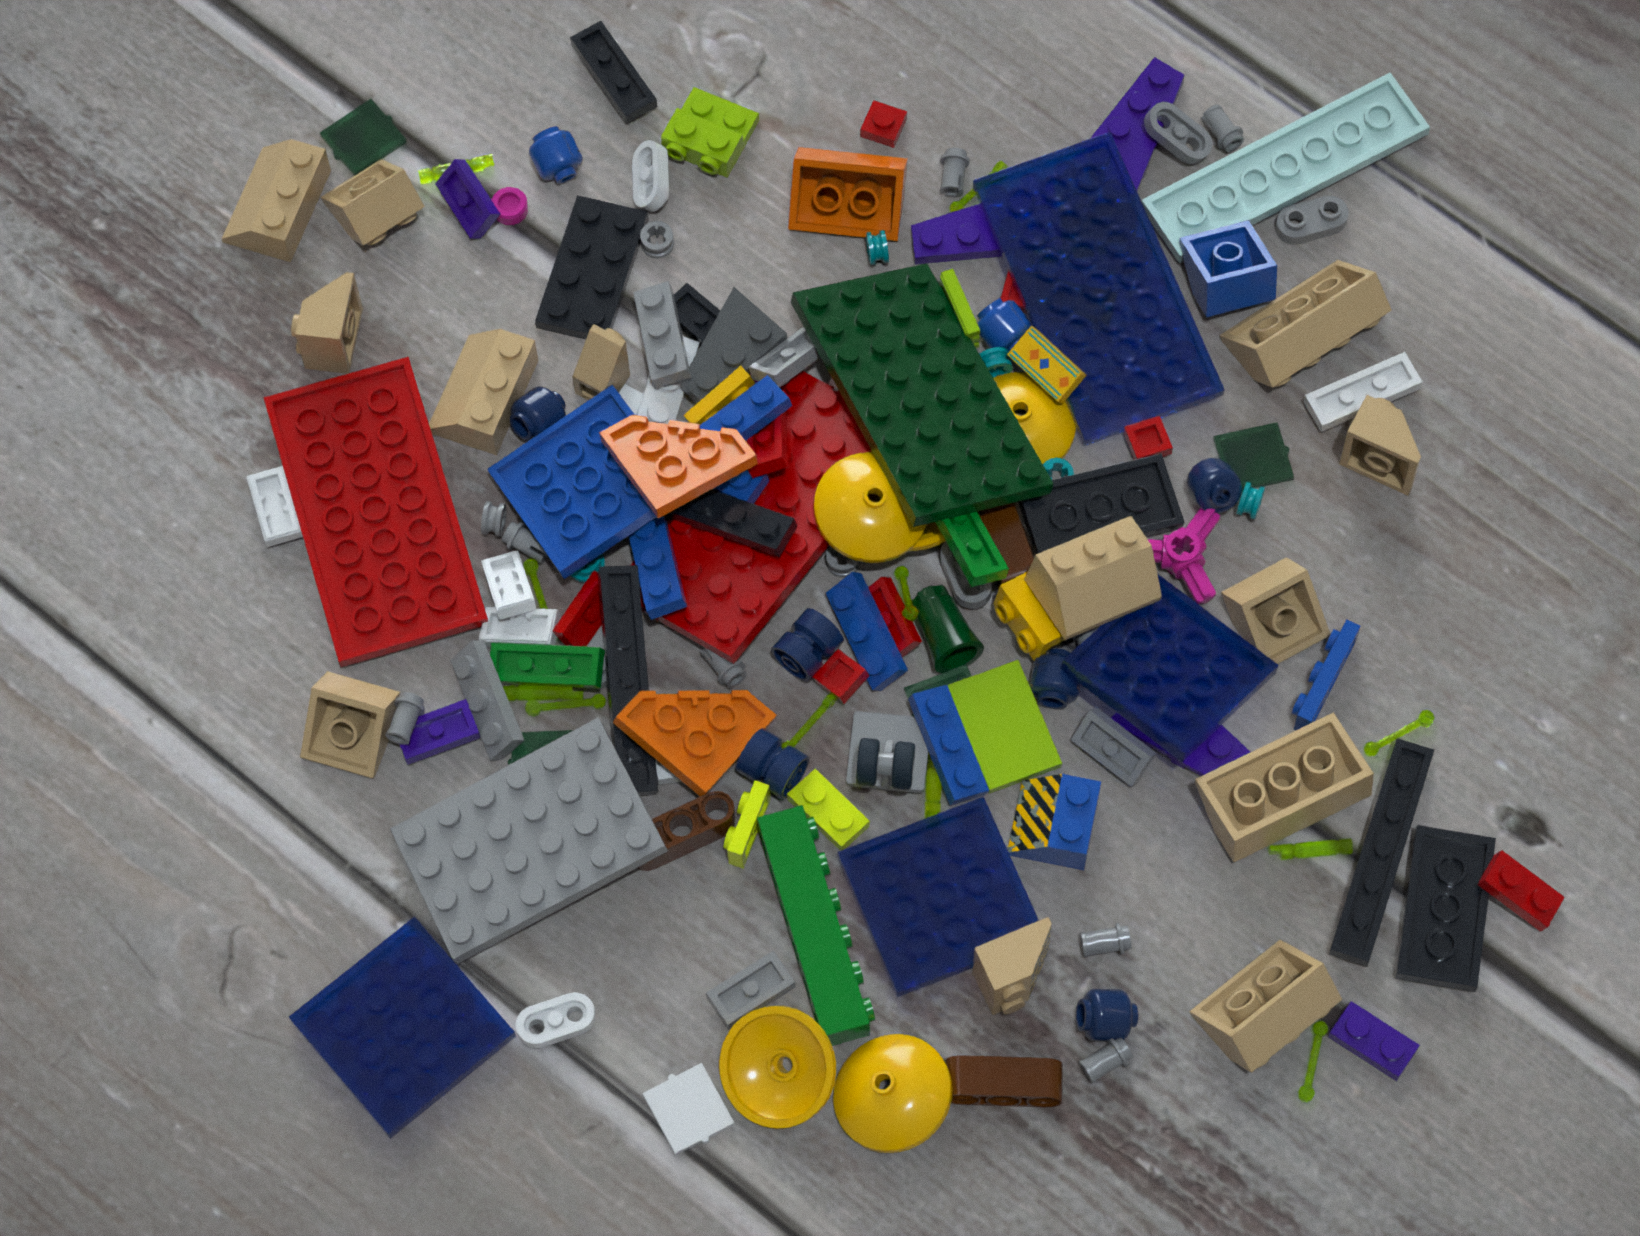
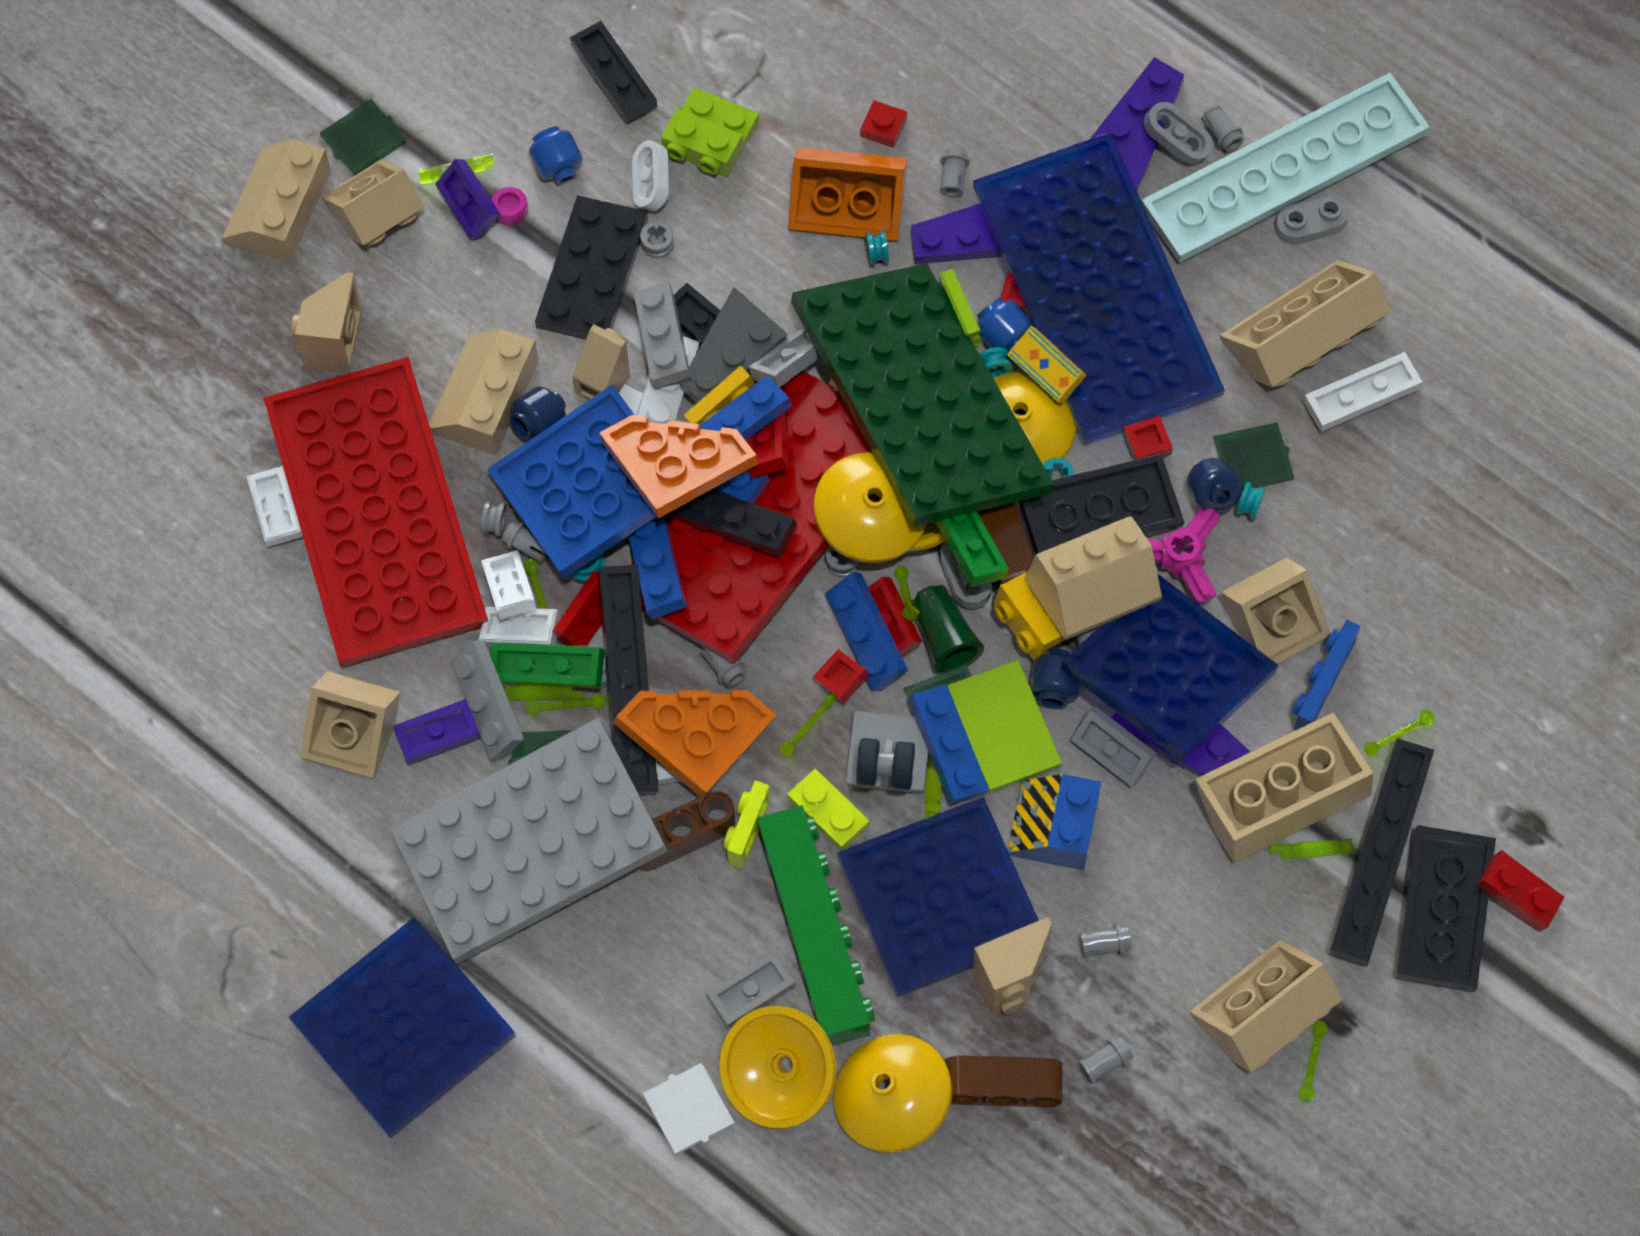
(406, 714): light grey pin -> none
(554, 1017): white plate -> none
(768, 761): dark blue wheel -> none
(811, 640): dark blue wheel -> none
(957, 205): clear neon green hinge -> none
(1106, 1014): dark blue head -> none
(1229, 268): blue slope -> none
(1373, 1041): dark purple plate -> none
(1381, 445): tan slope -> none

